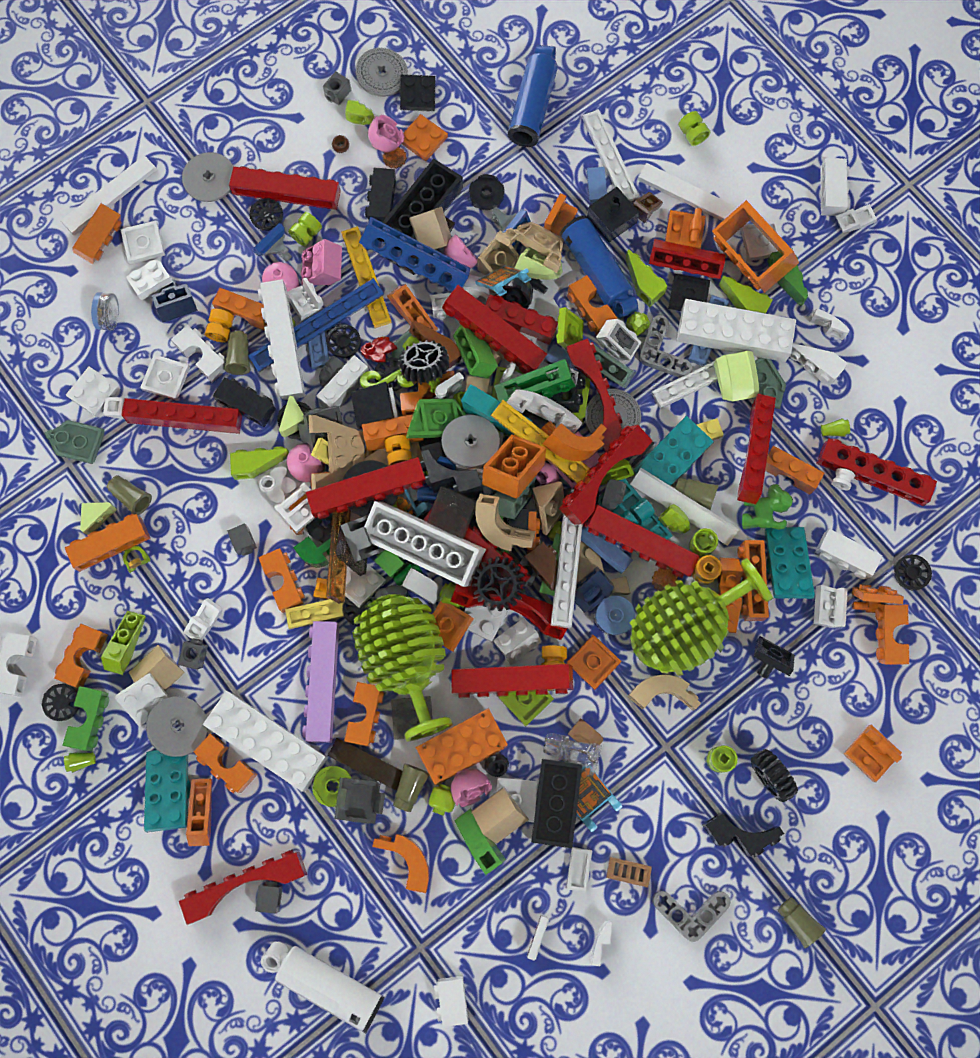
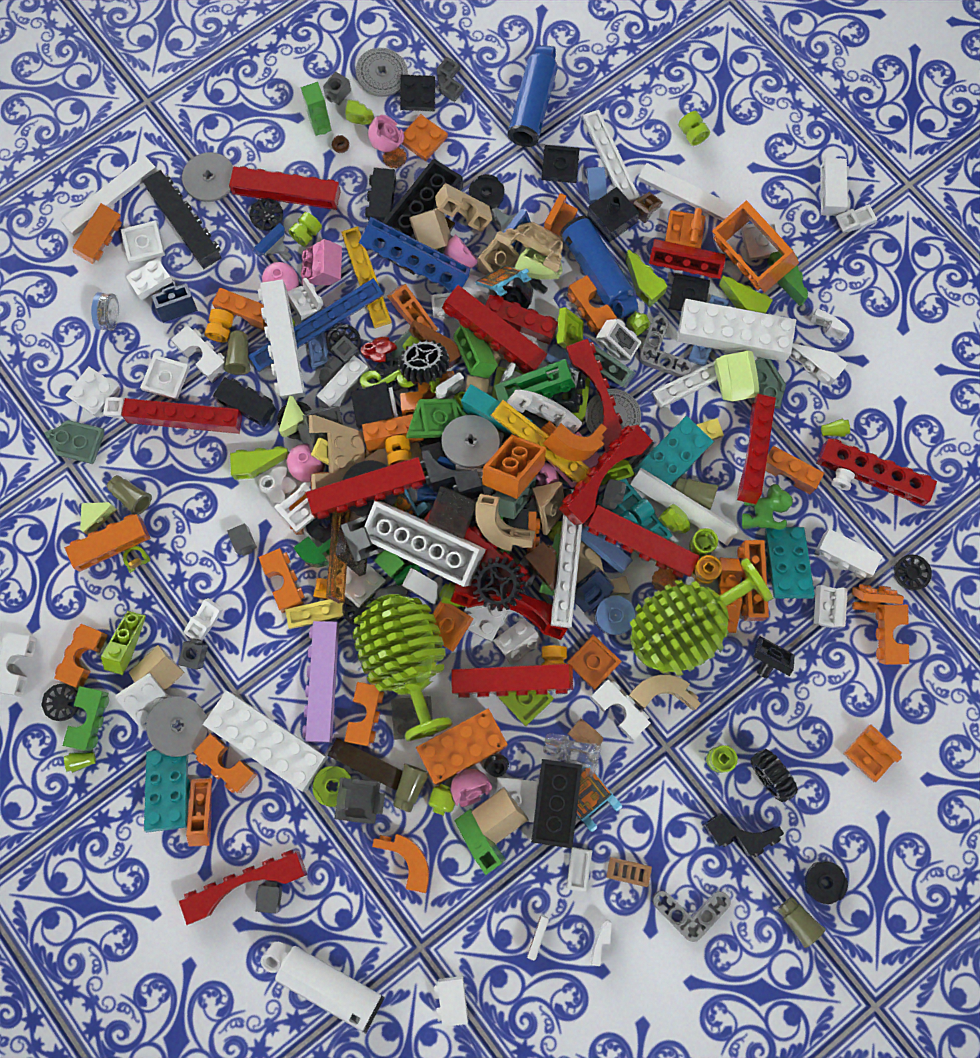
(182, 219): none -> black brick
(316, 108): none -> bright green brick
(345, 349): none -> dark grey brick
(447, 85): none -> dark grey tile
(451, 200): none -> tan arch
(560, 163): none -> black plate
(634, 720): none -> white arch
(815, 888): none -> black plate

